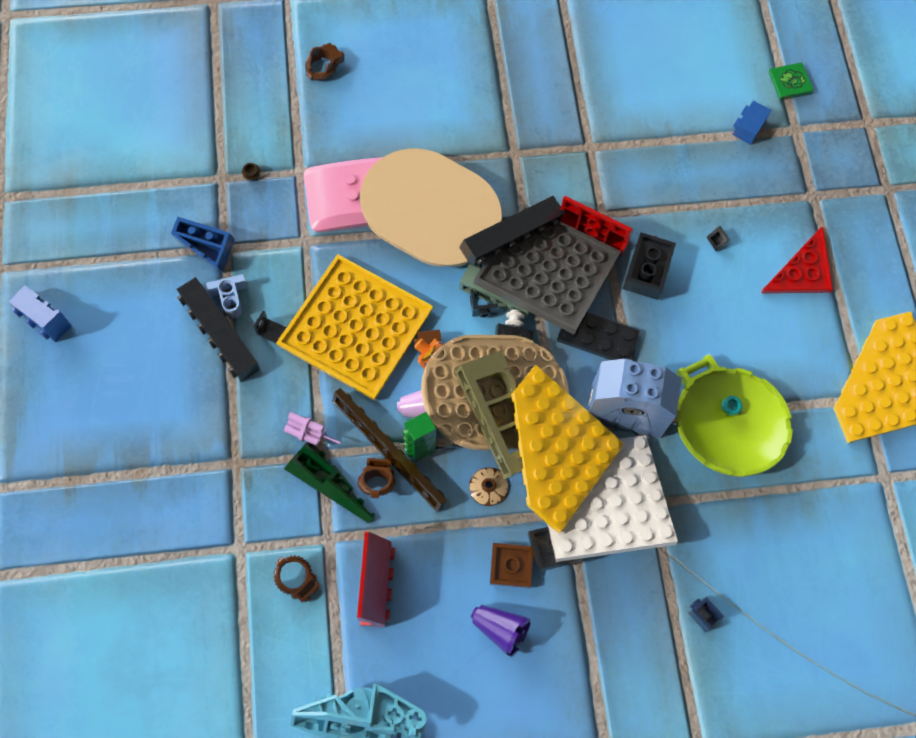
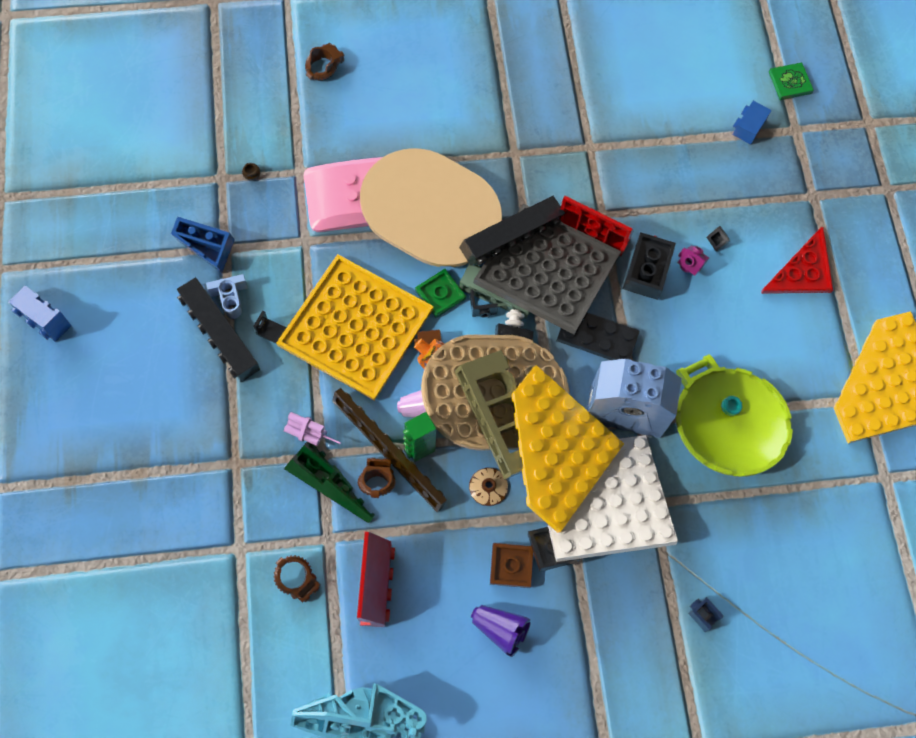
(440, 292): none -> green tile
(692, 259): none -> magenta brick

